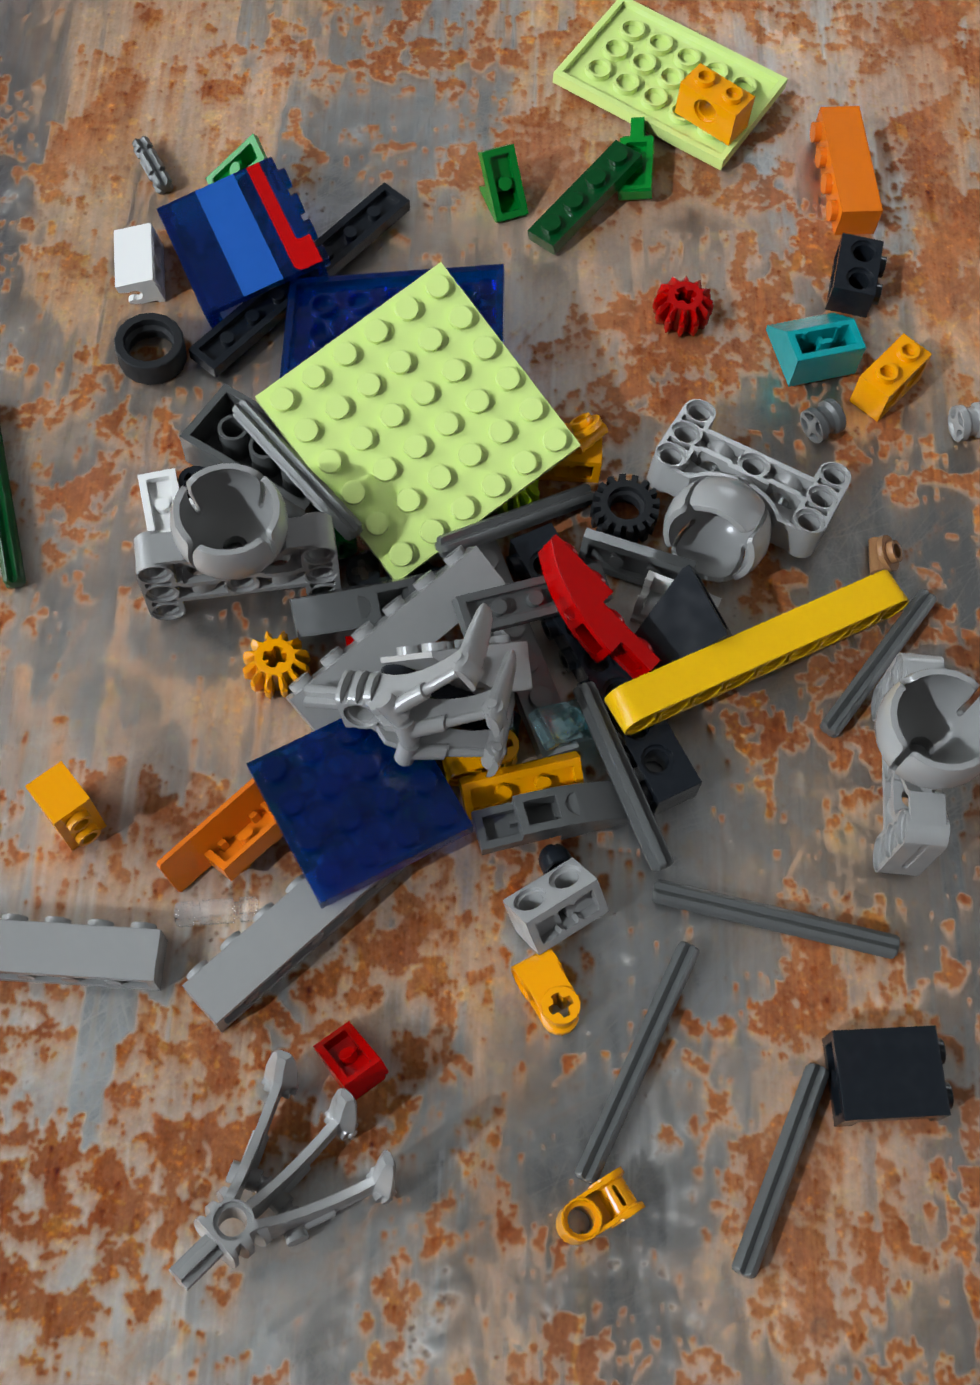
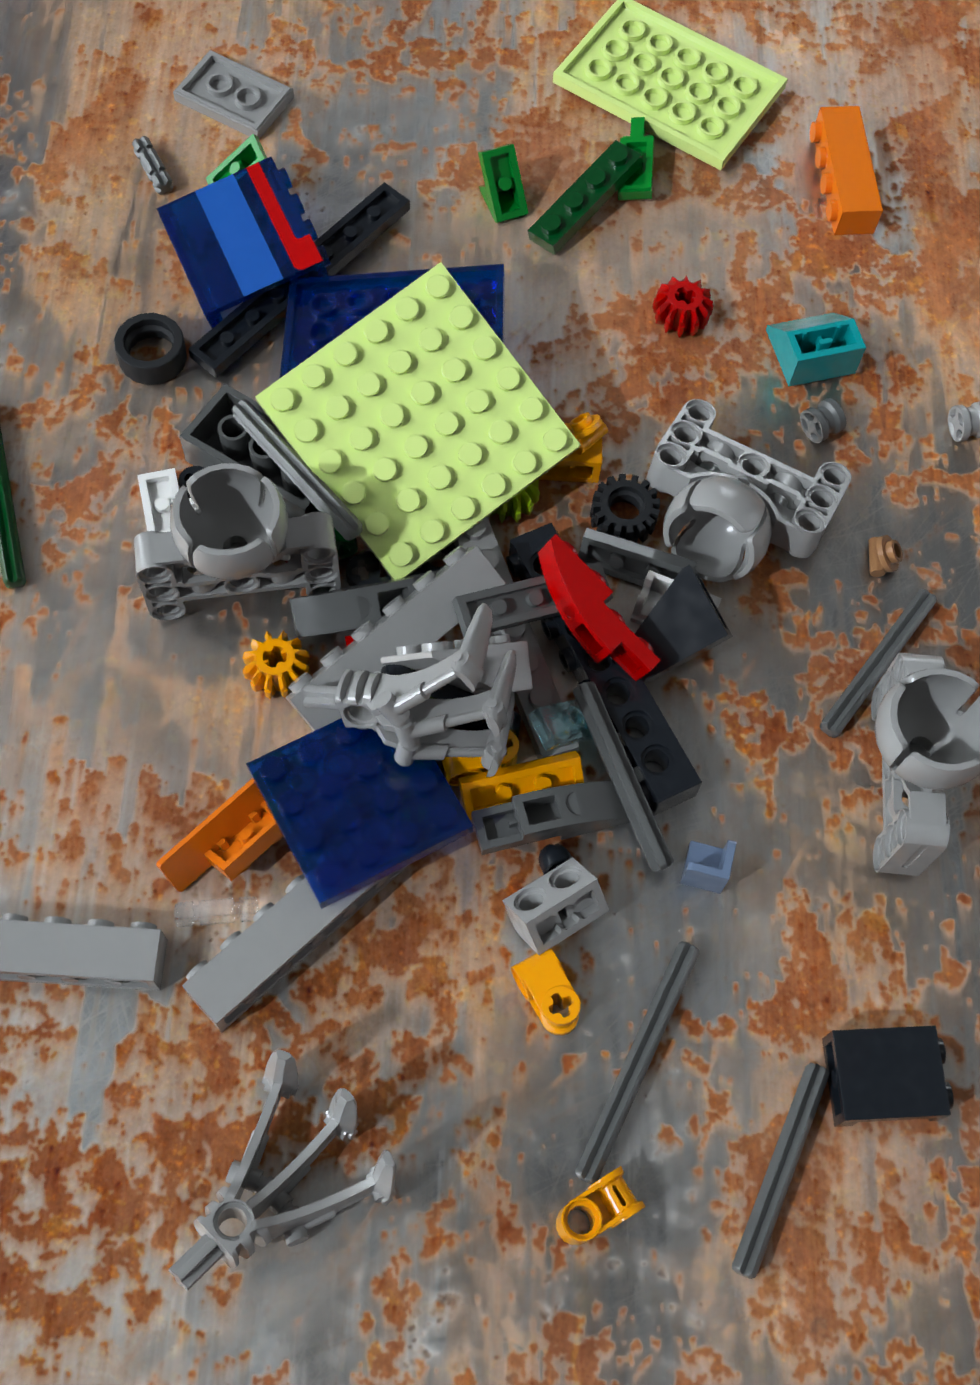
(67, 806): light orange brick -> none
(139, 264): white hinge -> none
(233, 94): none -> light grey tile
(351, 1060): red slope -> none
(515, 519): dark grey axle -> none
(708, 866): none -> sand blue panel
(714, 104): light orange brick -> none
(754, 652): yellow beam -> none
(776, 919): dark grey axle -> none
(855, 275): black brick -> none
(890, 377): light orange brick -> none

